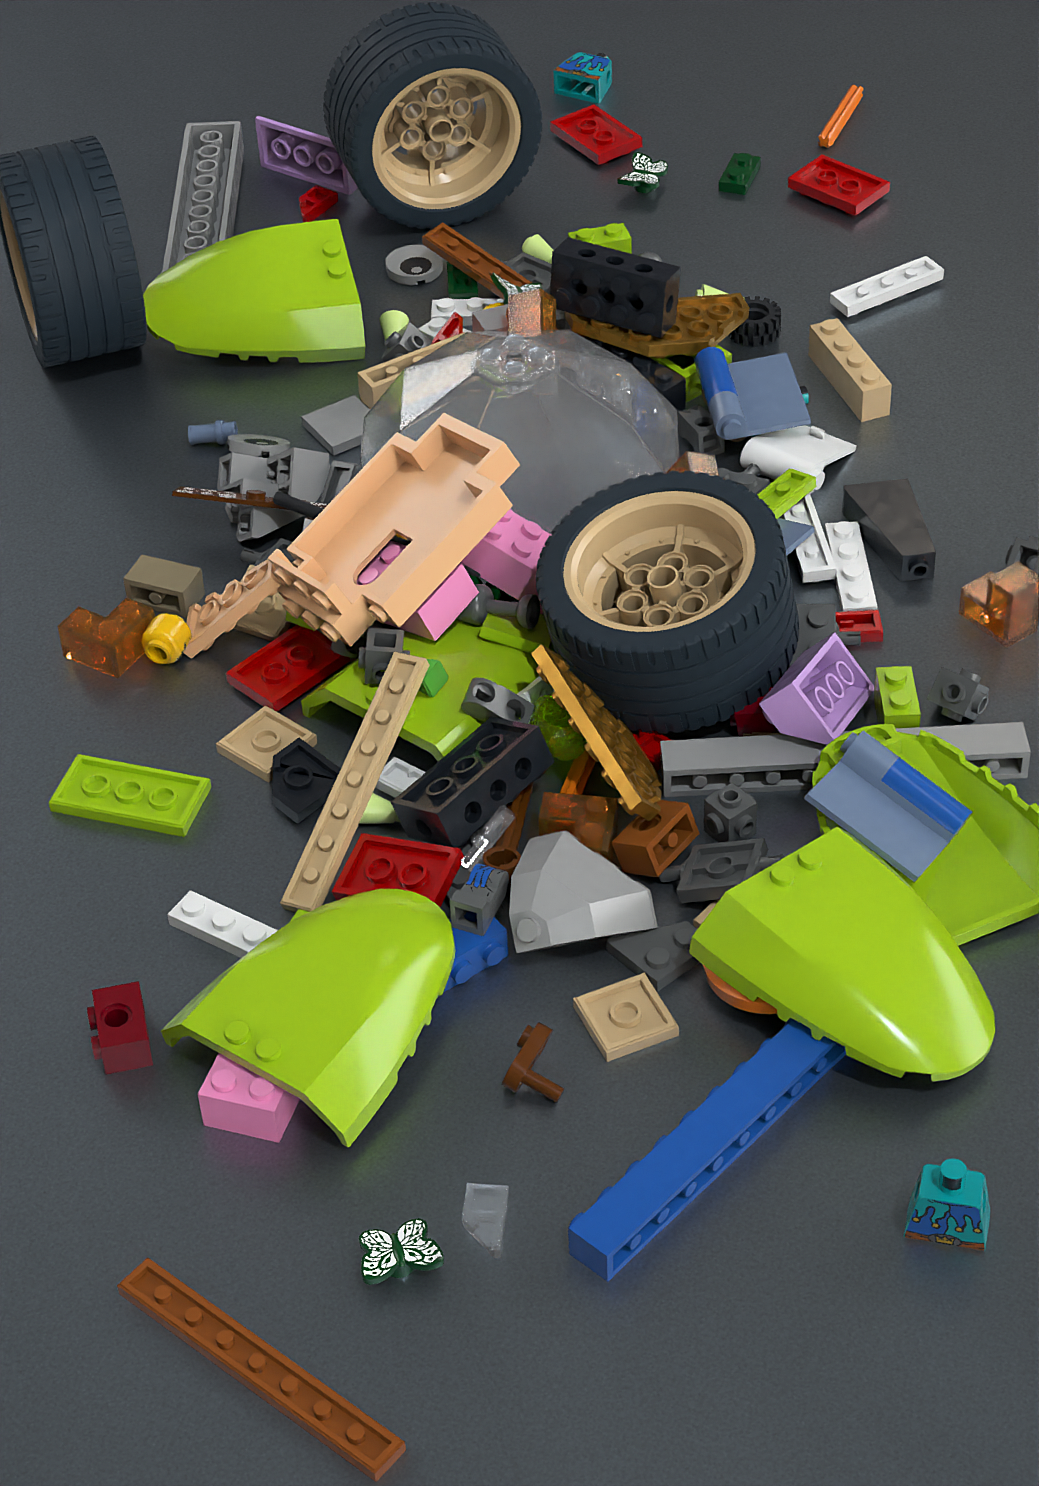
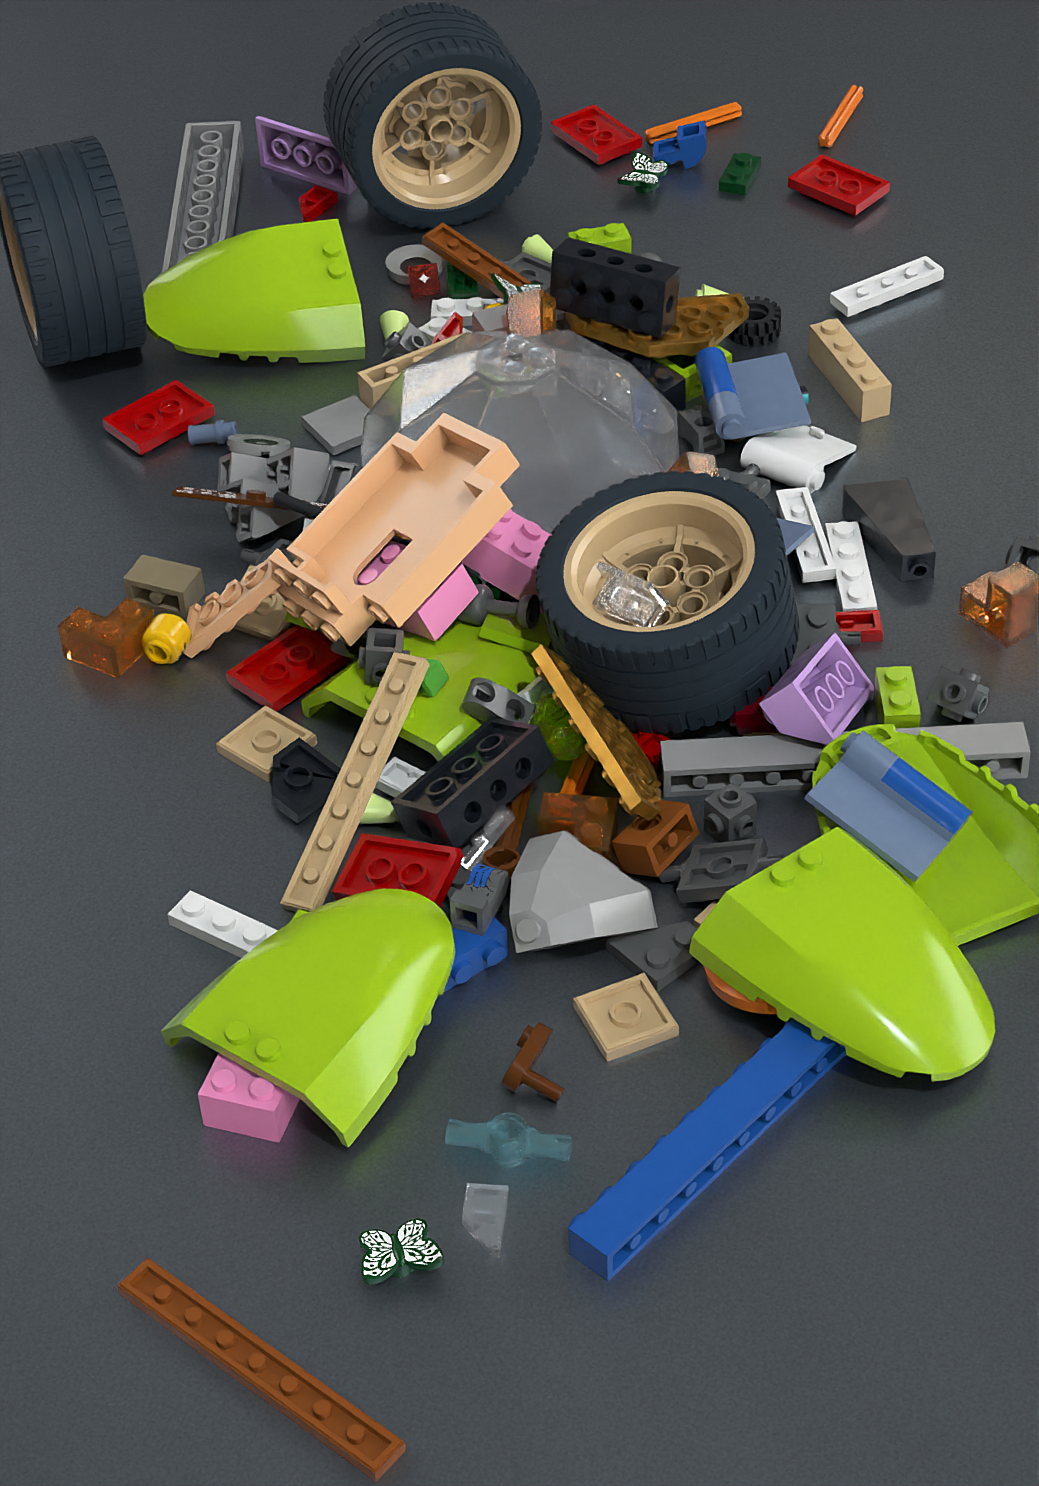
(121, 1028): dark red brick -> none
(130, 795): lime tile -> none
(158, 417): none -> red plate
(424, 280): none -> clear red tile
(509, 1140): none -> clear light blue pin
(584, 77): teal torso -> none
(629, 597): none -> clear panel
(687, 146): none -> blue brick
(711, 117): none -> orange axle
(787, 491): lime tile -> none
(949, 1206): teal torso -> none

